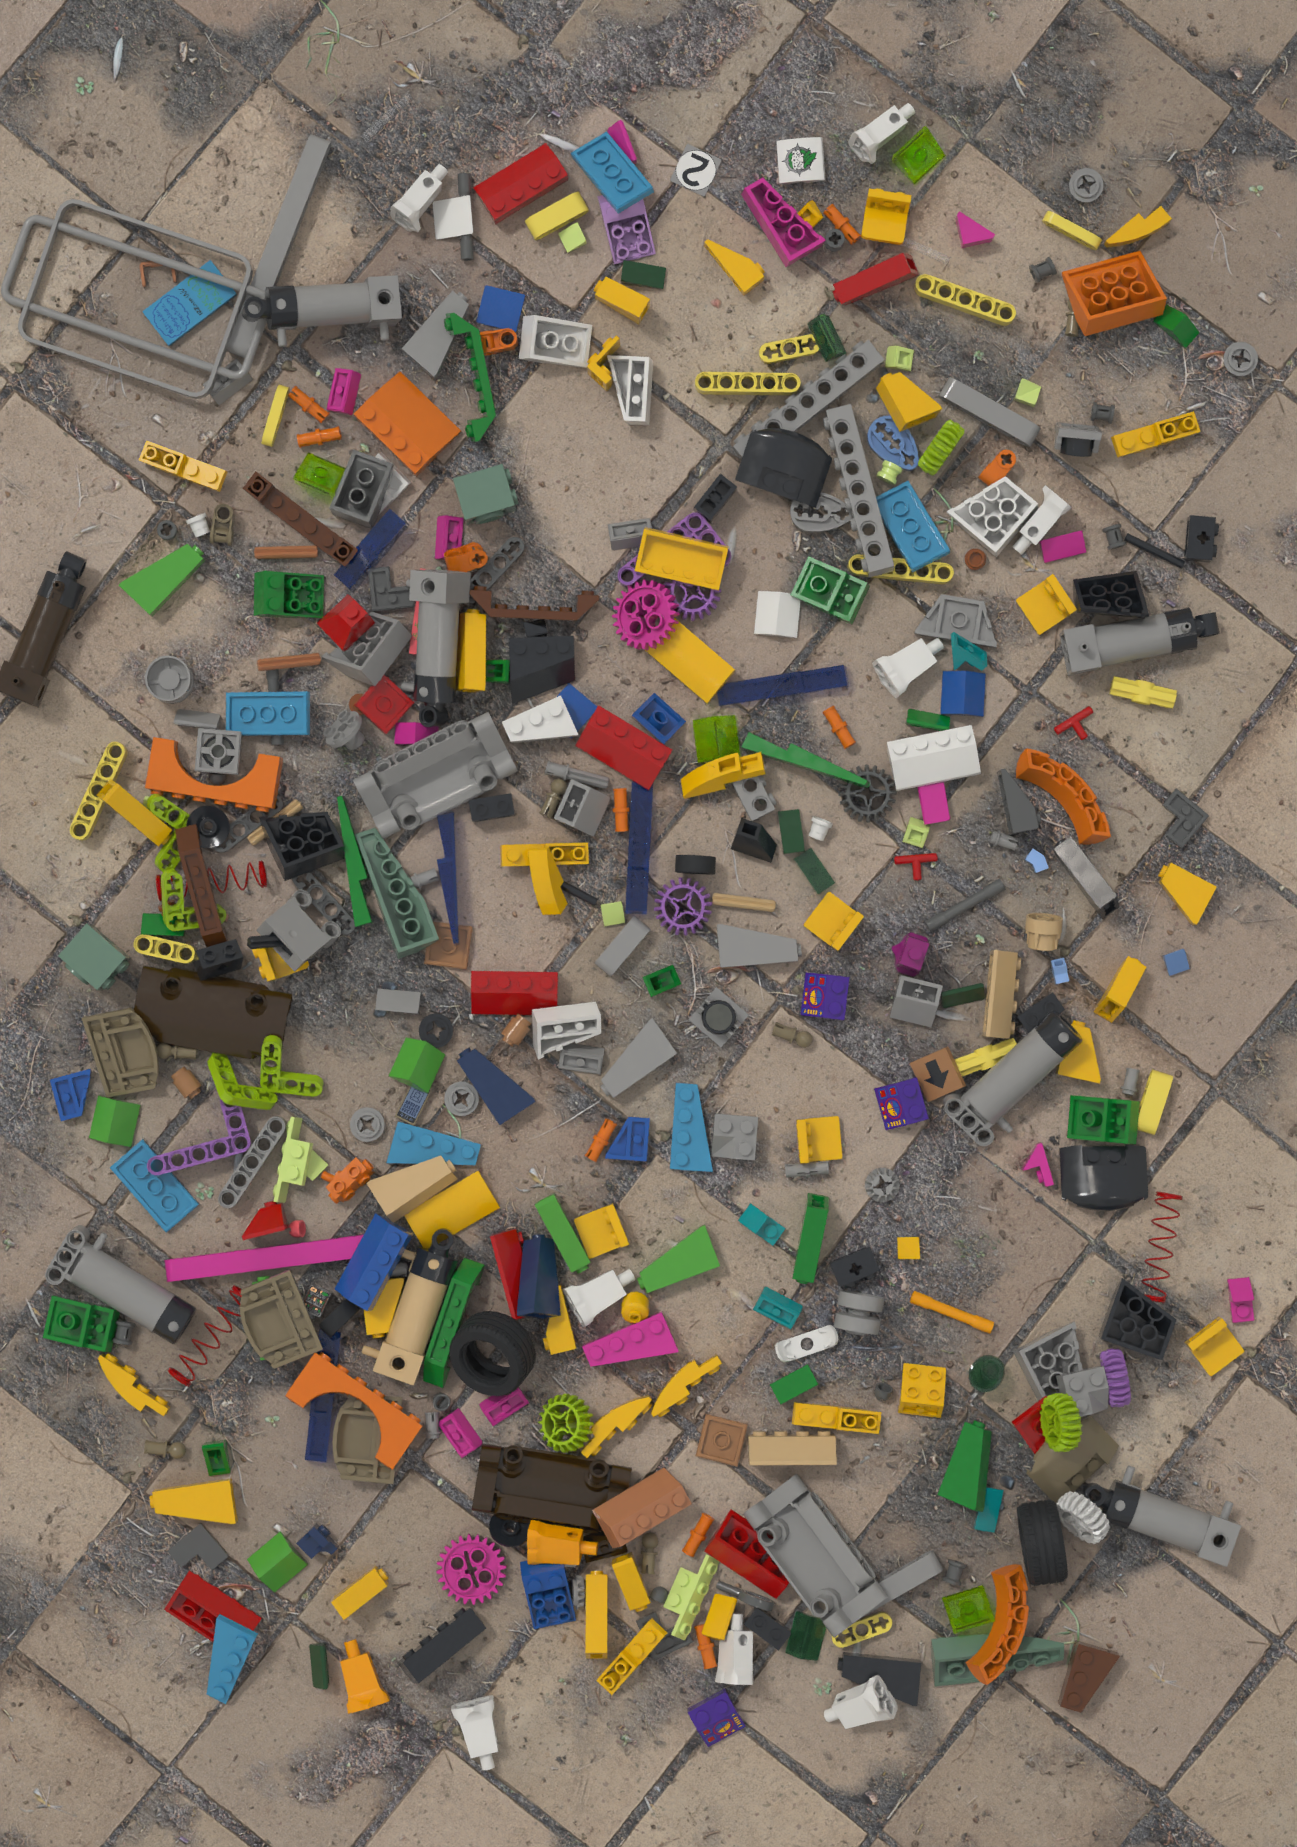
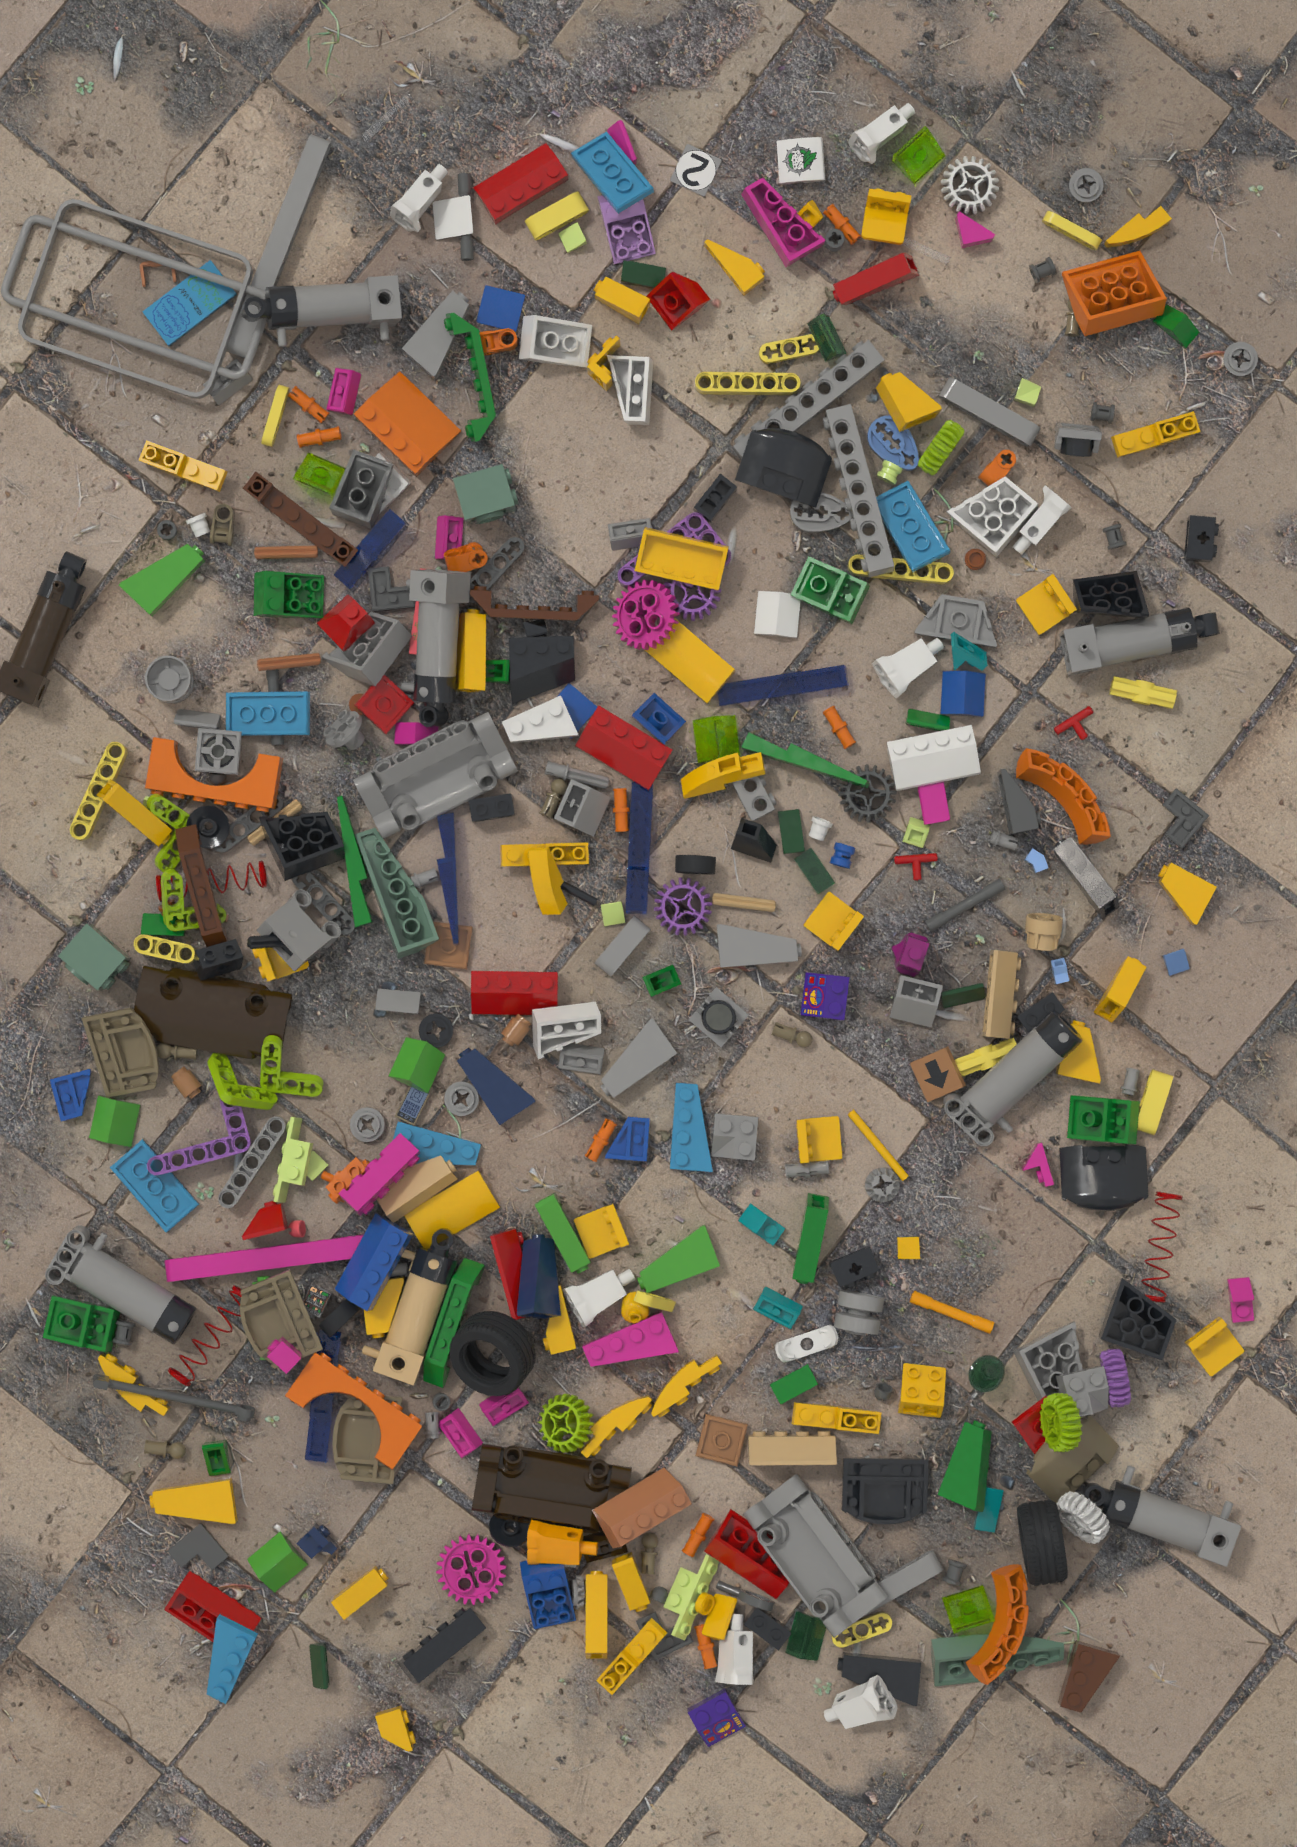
(244, 1412): none -> dark grey hinge
(283, 1354): none -> dark pink brick
(361, 1680): light orange piece -> none
(380, 1175): none -> dark pink wedge
(394, 1728): none -> yellow slope
(478, 1728): white piece -> none
(654, 1301): none -> light yellow beam
(677, 299): none -> red slope
(704, 1603): none -> yellow tile
(845, 851): none -> blue wheel
(877, 1145): none -> yellow bar
(884, 1489): none -> black slope
(899, 358): yellowish green slope -> none
(901, 1103): dark purple slope -> none
(962, 190): none -> white gear
(975, 297): light yellow beam -> none
(1062, 546): dark pink slope -> none
(1154, 551): black bar -> none

